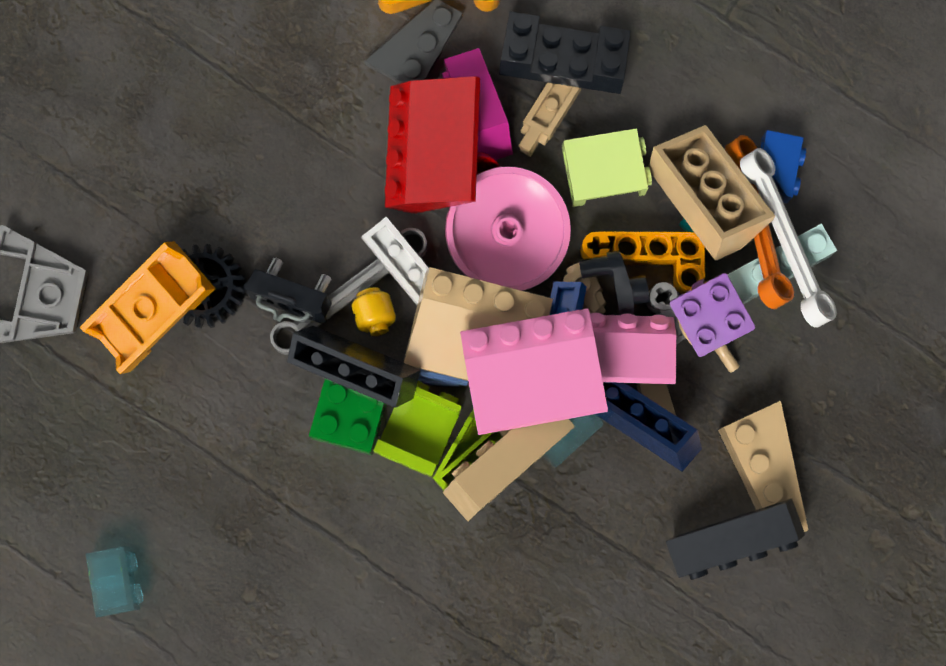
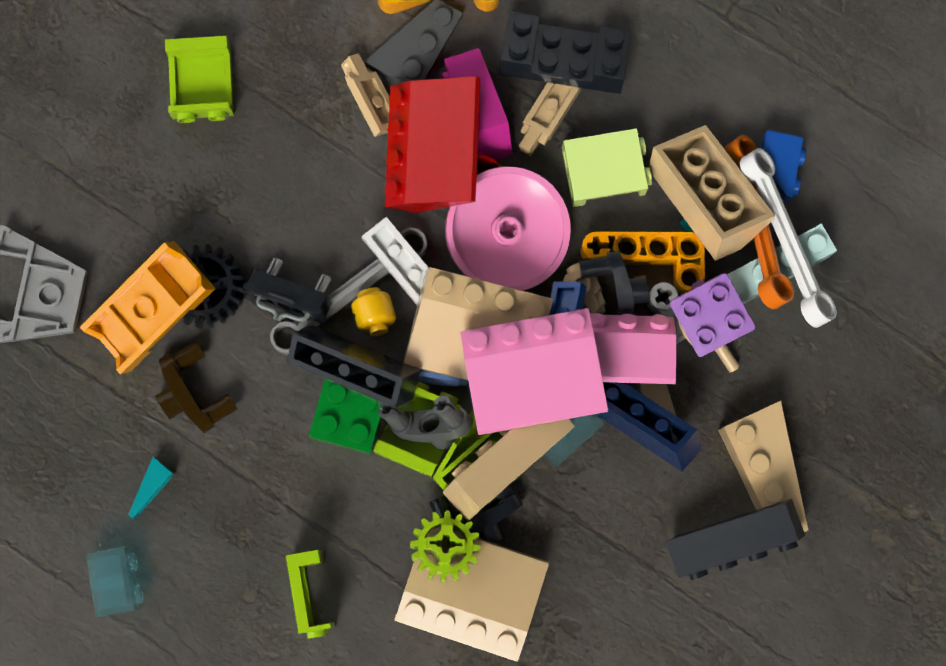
(154, 481): none -> teal piece
(179, 397): none -> dark brown connector
(200, 78): none -> lime panel
(296, 568): none -> lime panel
(368, 93): none -> tan hinge
(432, 546): none -> lime gear
(436, 425): none -> dark grey connector
(481, 609): none -> tan slope
(487, 522): none -> black connector

